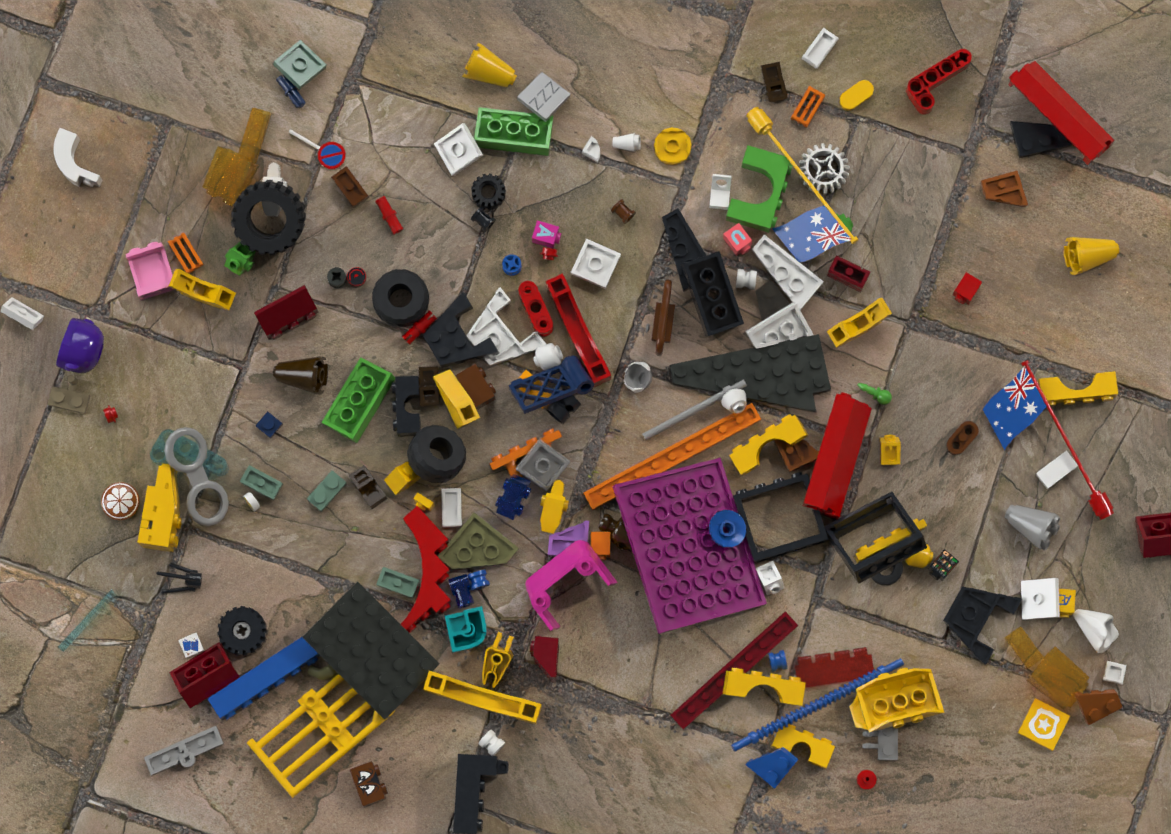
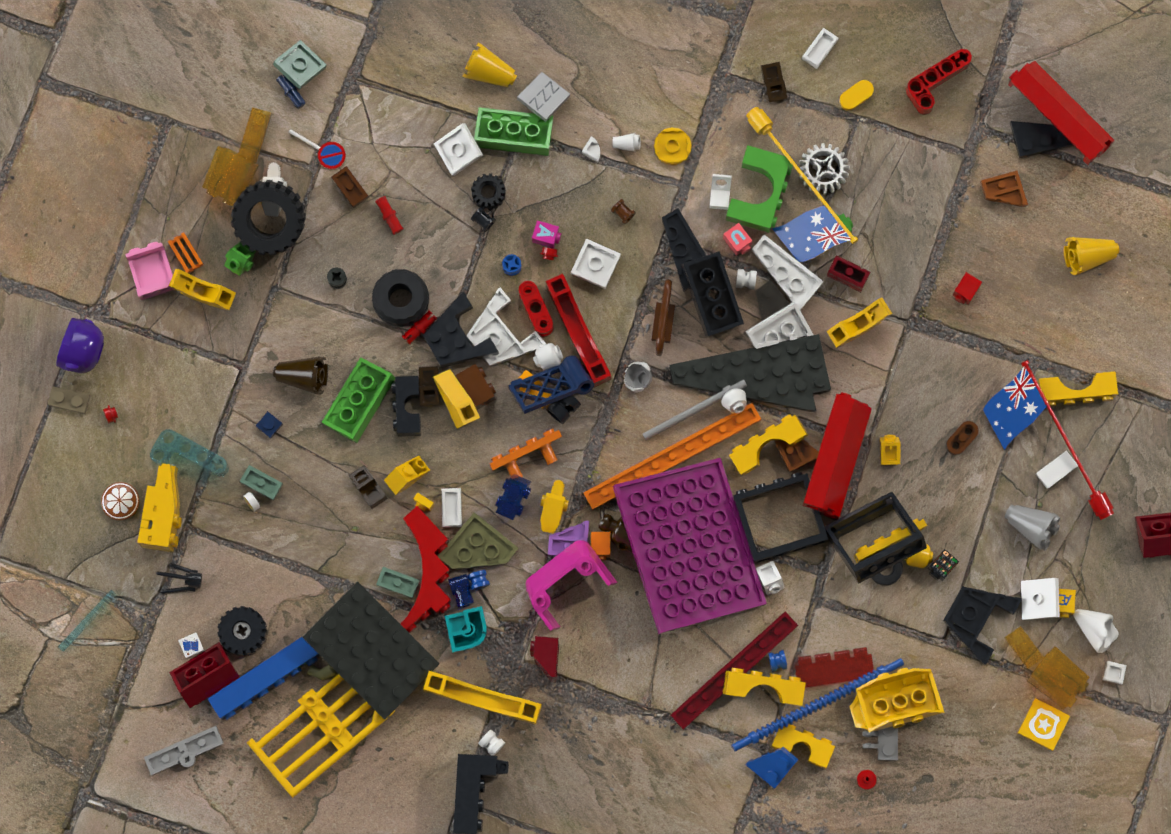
(22, 313): white plate -> none
(64, 150): white arch -> none
(196, 476): light grey bar -> none
(286, 312): dark red slope -> none
(326, 491): sand green plate -> none
(356, 277): black tile -> none
(368, 783): reddish brown brick -> none
(427, 465): black tyre -> none
(497, 659): yellow hinge -> none
(542, 465): light grey tile -> none
(734, 524): blue dish -> none
(800, 120): orange tile -> none
(883, 396): bright green bar -> none
(1098, 704): dark orange wing -> none

